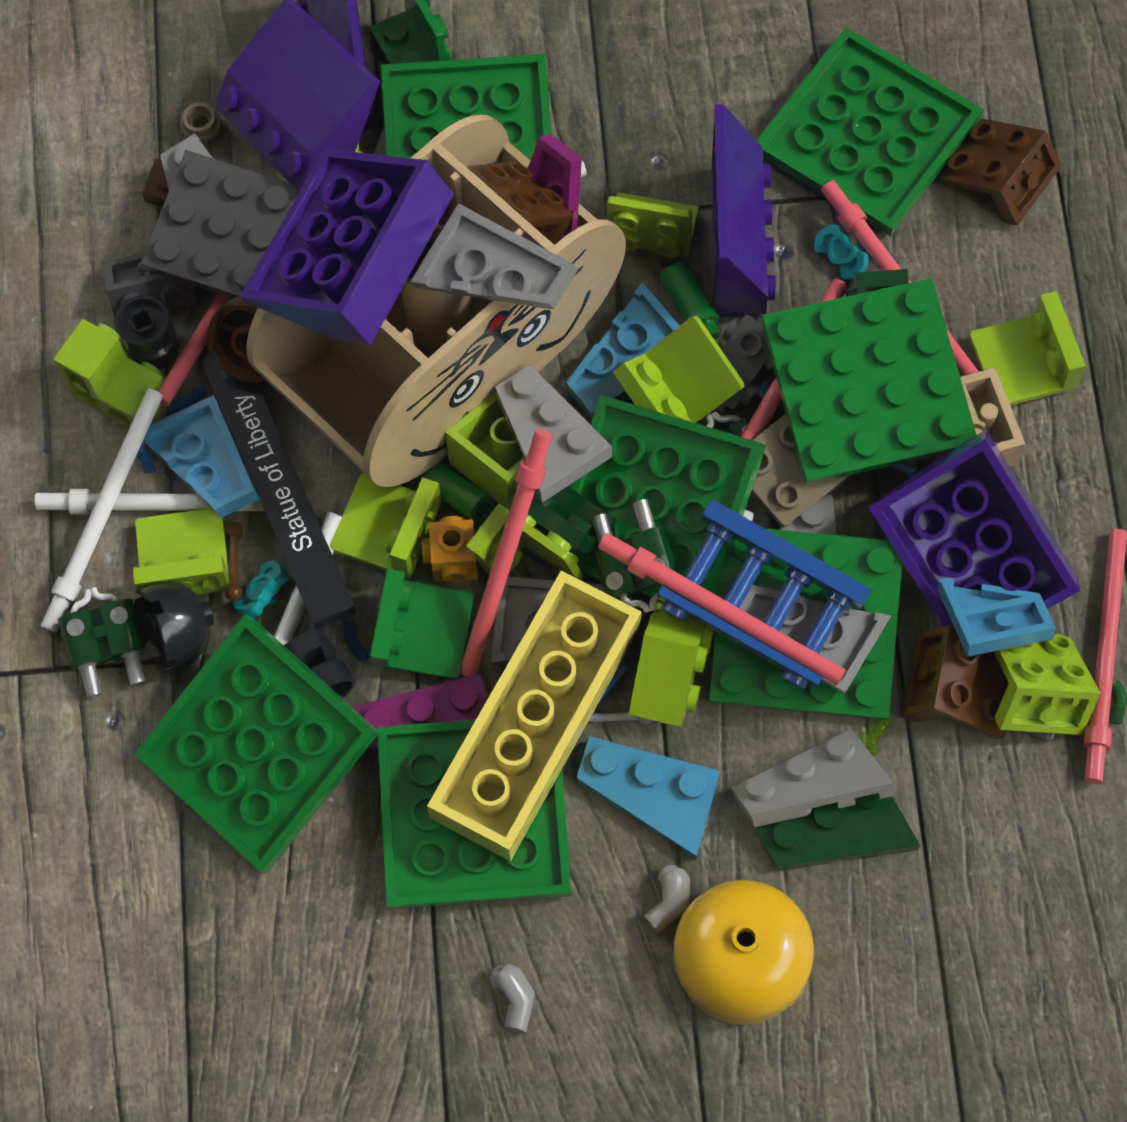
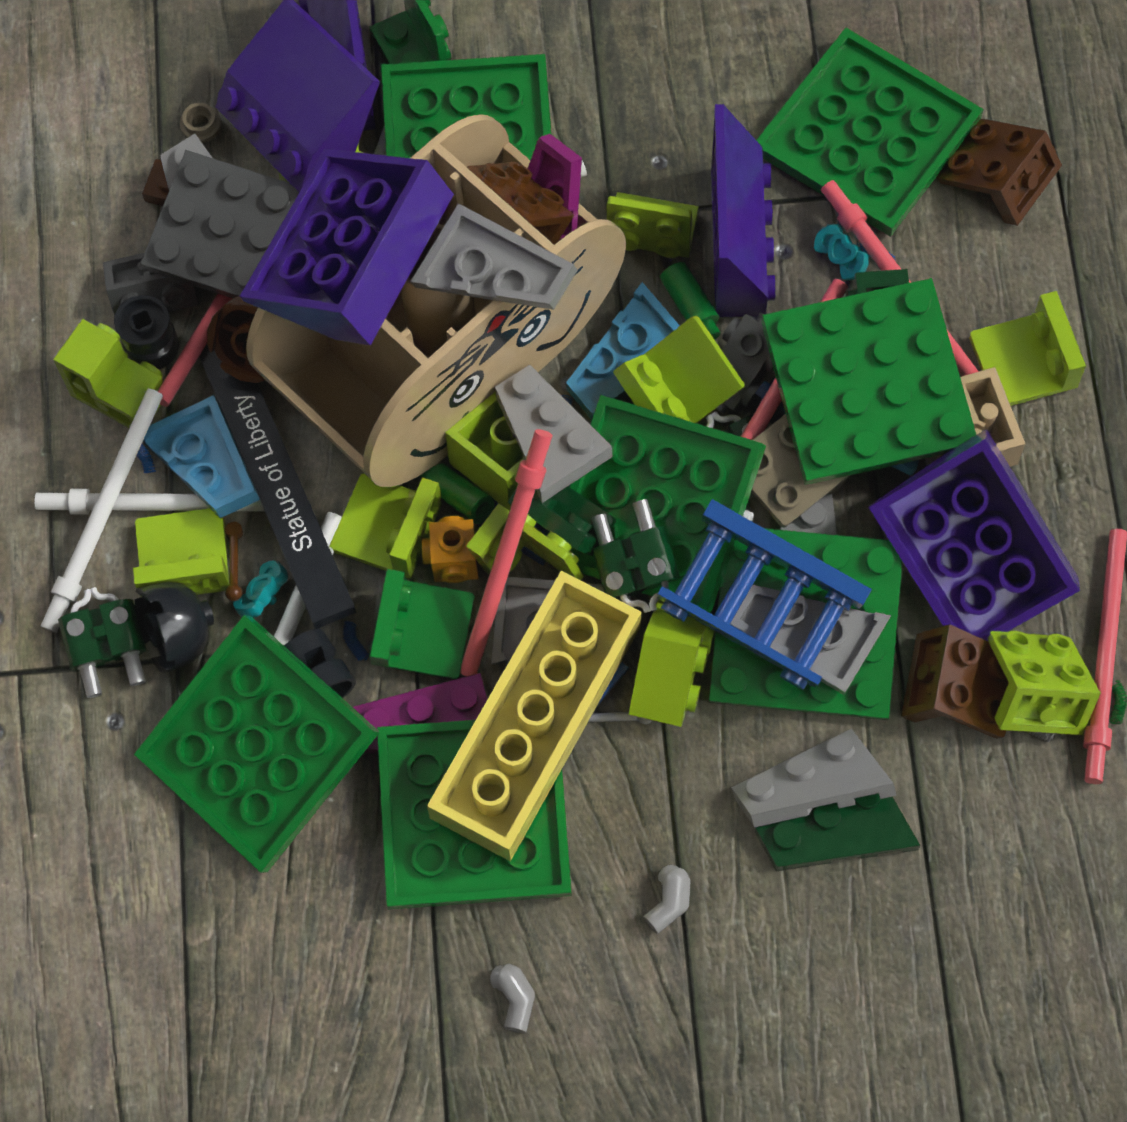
(186, 401): blue leg -> none
(643, 563): coral bar -> none
(653, 788): dark azure wing -> none
(739, 981): yellow cylinder -> none
(874, 733): clear neon green leg -> none
(995, 617): dark azure wing -> none

